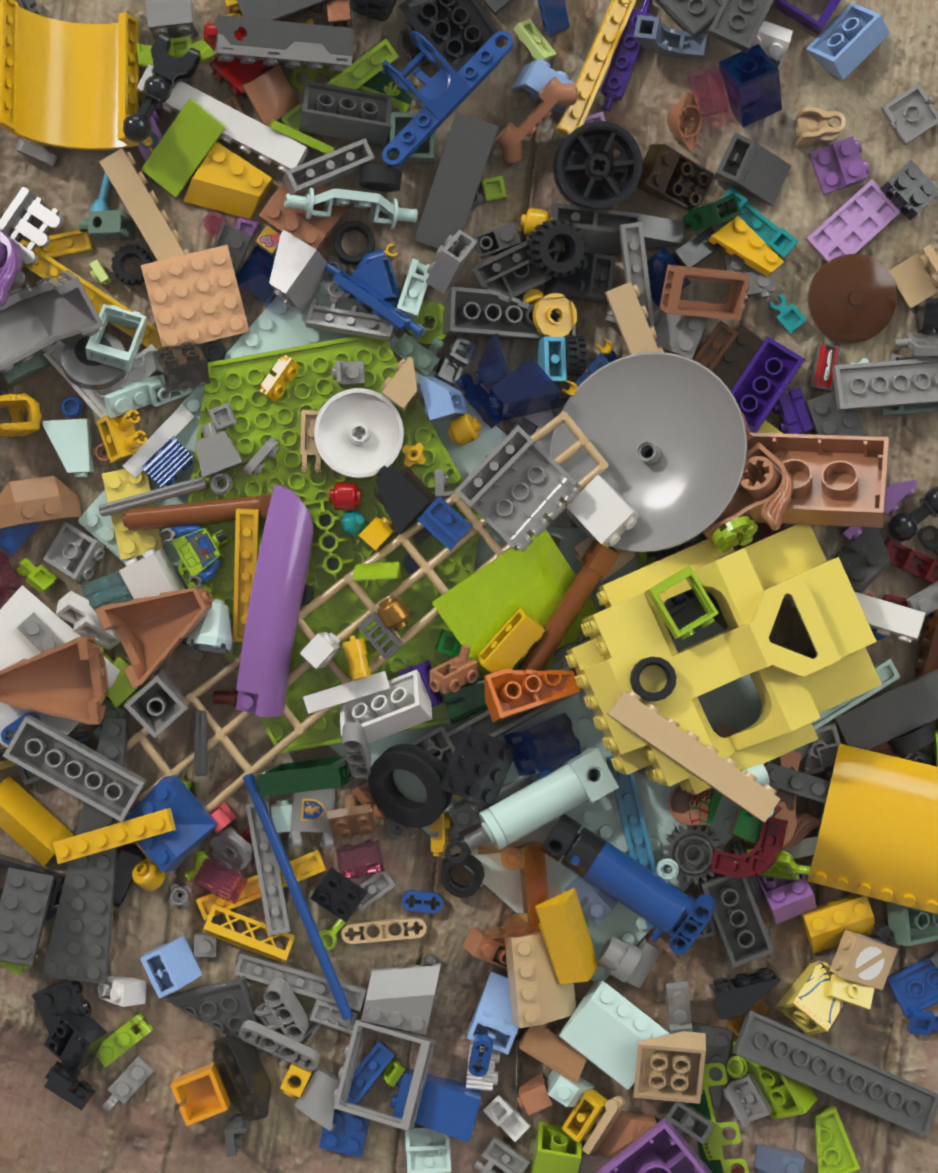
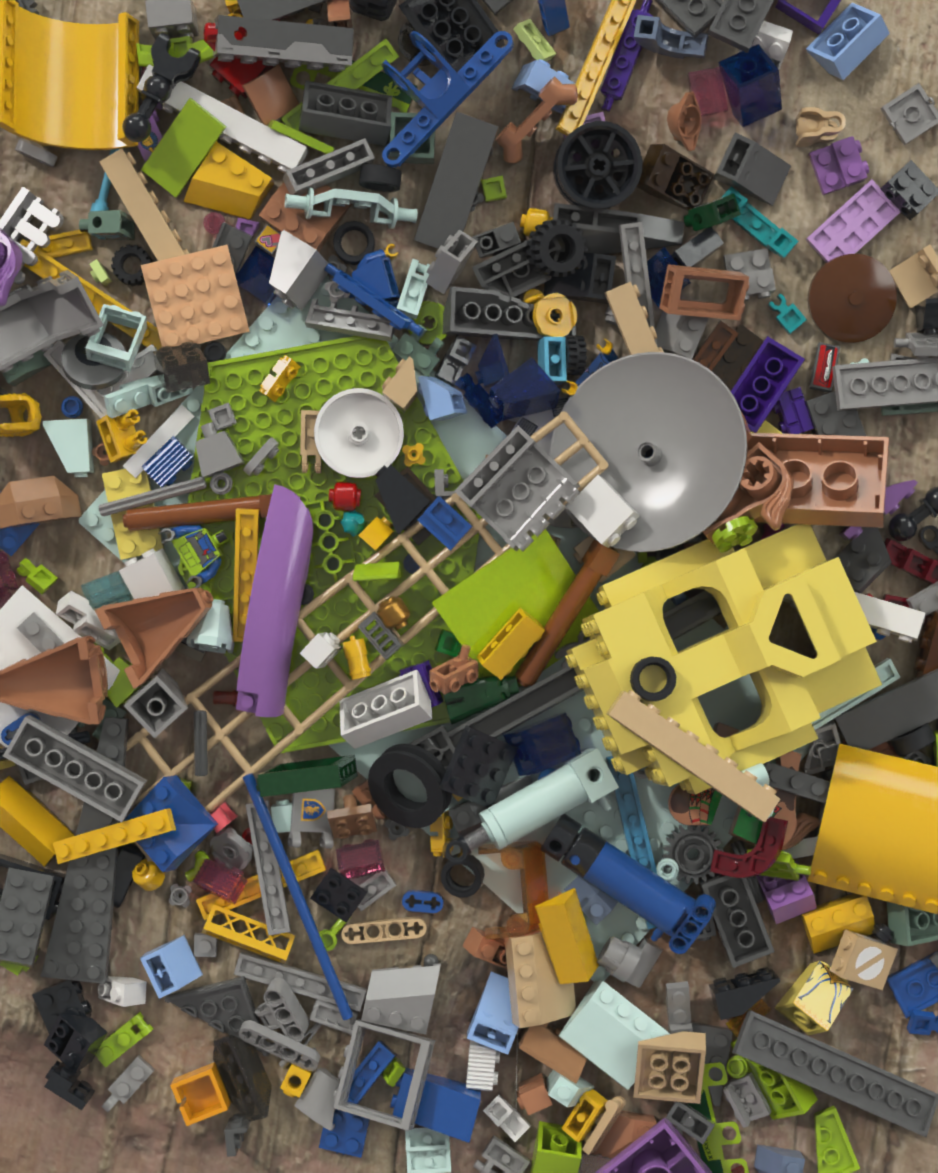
(74, 553): light grey plate -> none
(346, 692): white sticker -> none
(349, 373): light grey bracket -> none
(356, 750): light grey beam -> none
(464, 429): yellow head -> none
(477, 1054): blue beam -> none
(519, 691): orange wedge -> none
(700, 593): lime window -> none
(744, 242): yellow wing -> none
(850, 992): light yellow plate -> none

